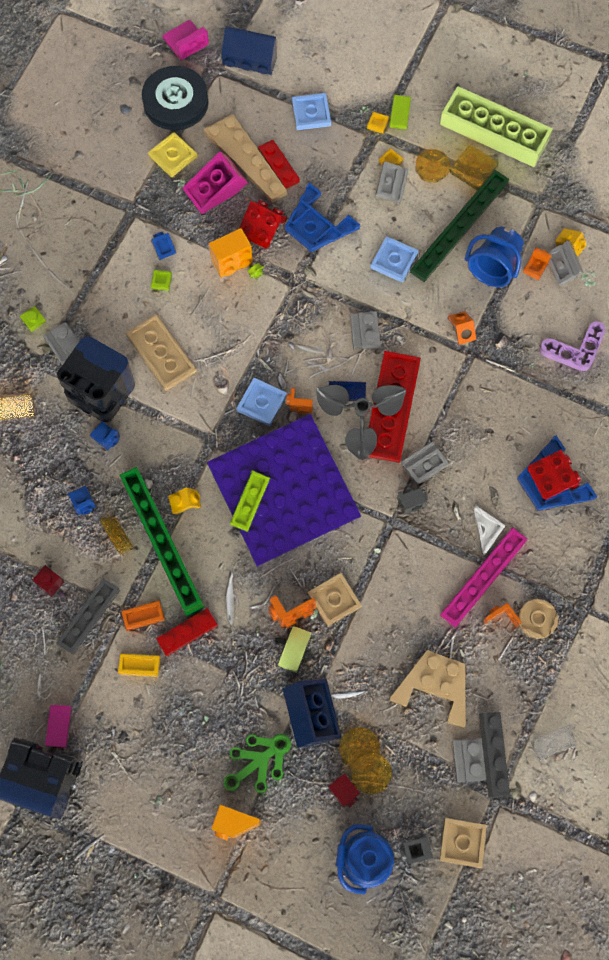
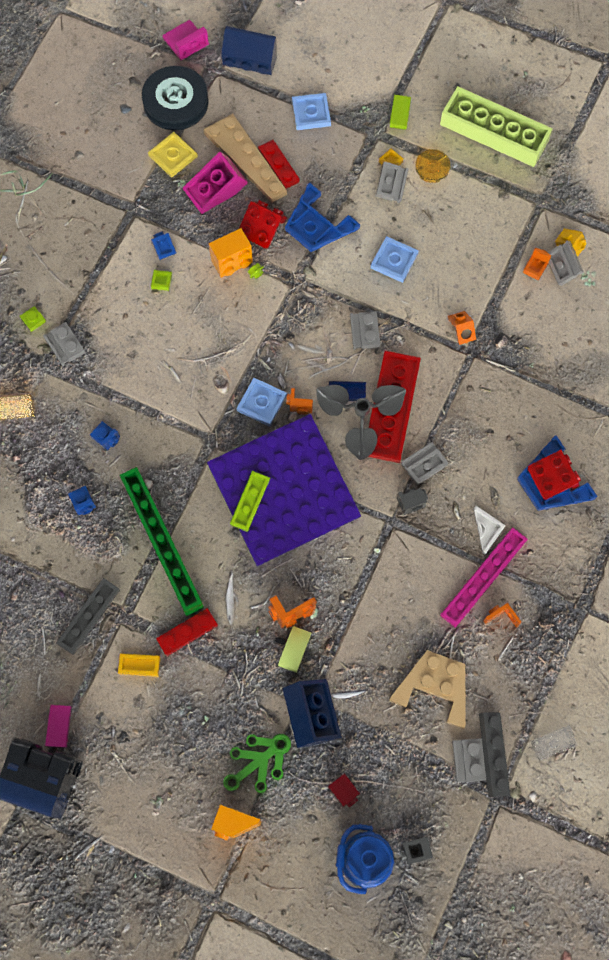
(48, 581): dark red brick -> none
(96, 379): black piece -> none
(116, 534): clear yellow slope -> none
(143, 615): orange tile -> none
(161, 352): tan tile -> none
(184, 500): yellow bracket -> none
(334, 599): tan plate -> none
(357, 742): clear yellow tile -> none
(371, 773): clear yellow tile -> none
(378, 122): yellow tile -> none
(459, 226): dark green plate -> none
(463, 843): tan plate -> none
(473, 167): clear yellow plate -> none
(496, 257): blue piece -> none
(538, 618): tan tile -> none
(576, 354): lavender beam -> none

